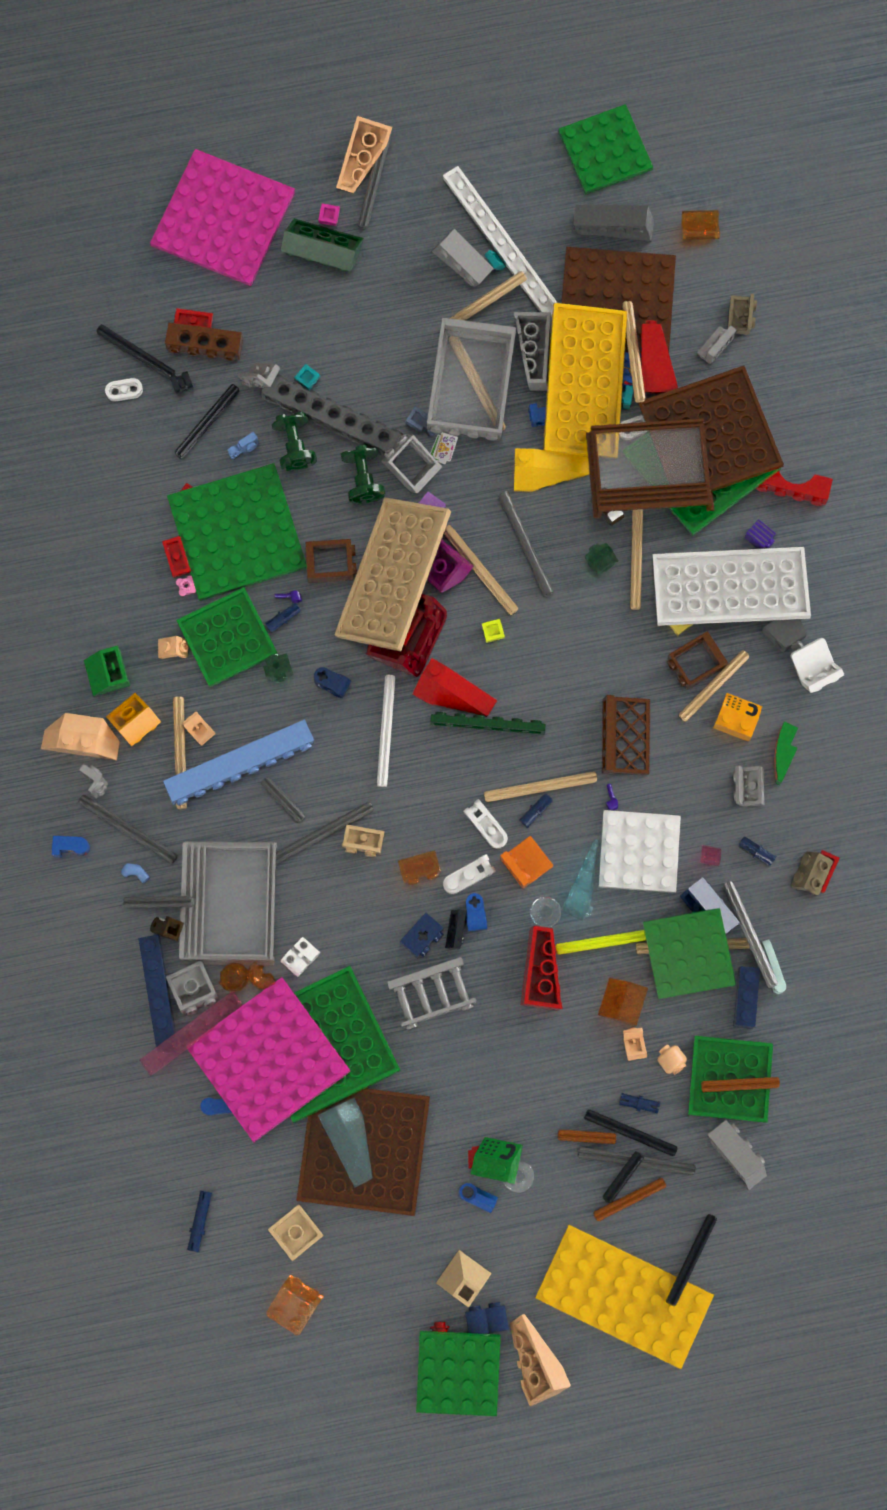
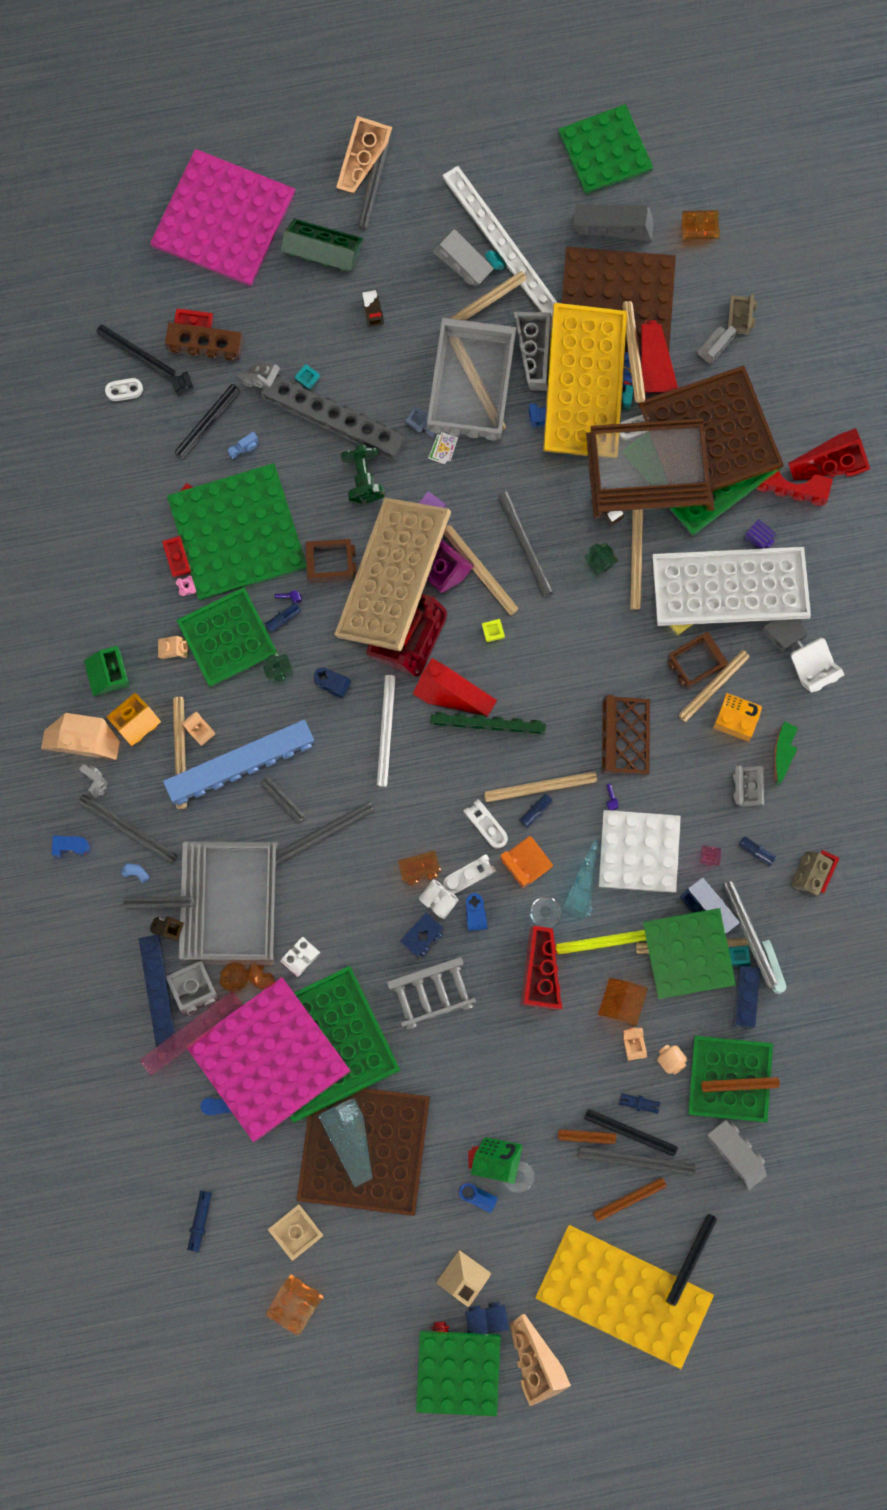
(296, 456): dark green piece -> none
(329, 214): dark pink plate -> none
(363, 840): tan bracket -> none
(372, 308): none -> dark brown leg
(424, 475): light grey window -> none
(438, 899): none -> white piece
(455, 929): black plate -> none
(545, 468): yellow wedge -> none
(623, 1177): black axle -> none
(740, 956): none -> teal plate
(834, 457): none -> red wedge

